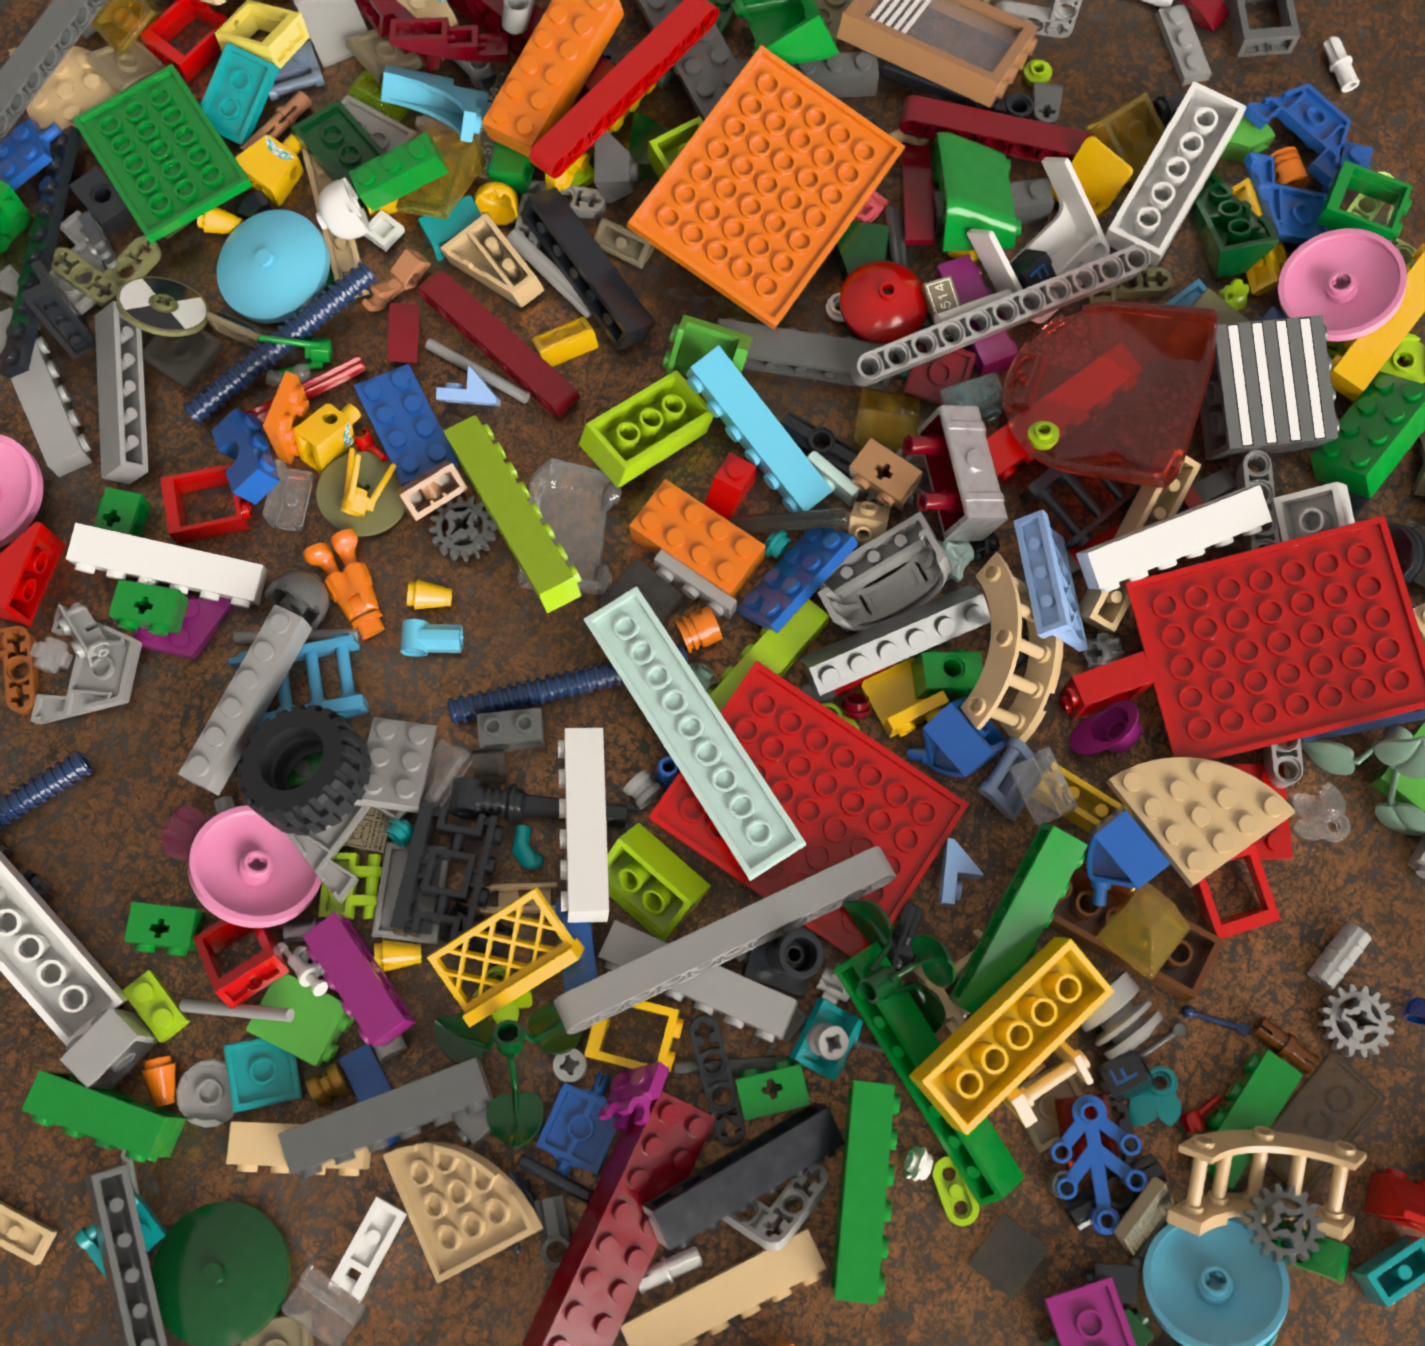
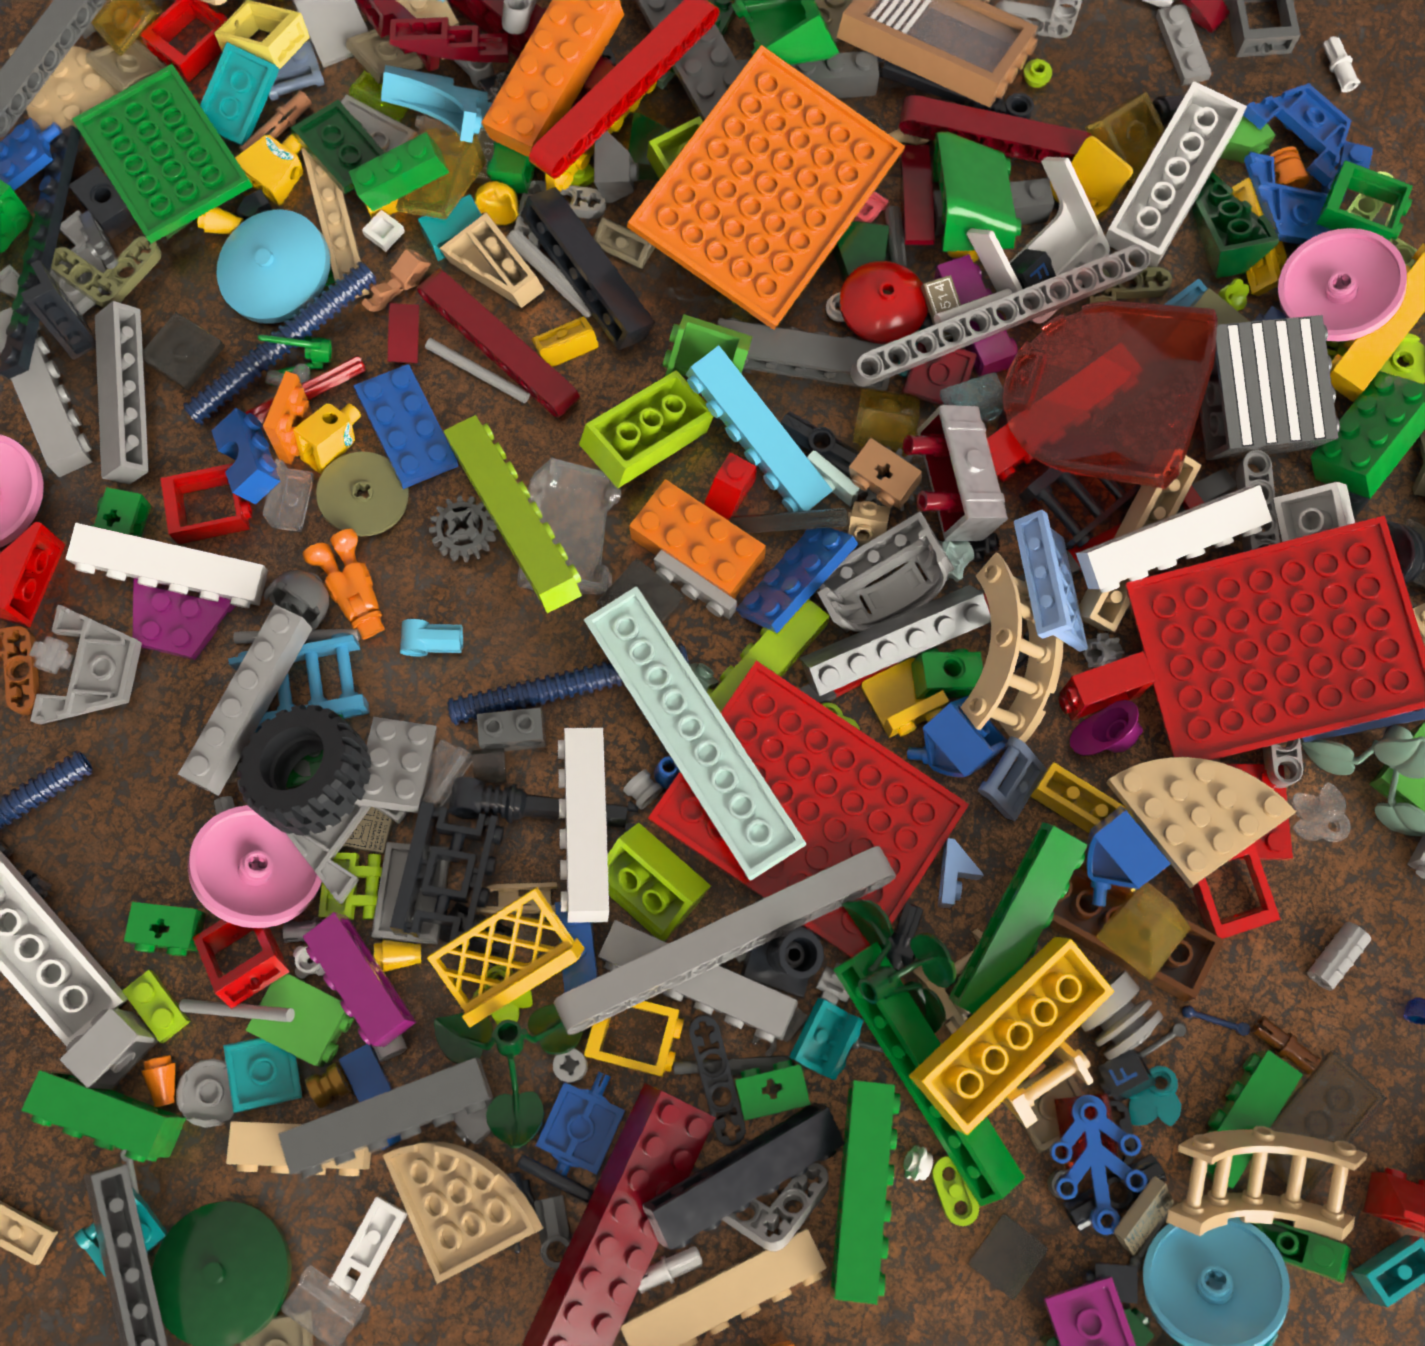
(85, 644): light grey hinge -> none
(148, 607): green brick -> none
(162, 306): piece -> none
(181, 831): clear pink gear -> none
(236, 328): dark tan slope -> none
(307, 974): white piece -> none
(341, 211): white cylinder -> none
(355, 499): yellow plant -> none
(366, 443): red hand -> none
(400, 832): teal plate -> none
(428, 595): yellow cone -> none
(431, 490): medium nougat brick -> none
(476, 393): light blue slope -> none
(522, 850): teal arm -> none
(634, 1090): magenta plate -> none
(698, 629): orange piece -> none
(777, 544): teal plate -> none
(820, 1044): light grey wheel -> none
(856, 706): dark red plate -> none
(1043, 435): lime plate -> none
(1043, 787): clear panel -> none
(1046, 101): dark grey piece -> none
(1192, 1120): red hand -> none
(1292, 1235): dark grey gear -> none
(1366, 1011): light grey gear -> none

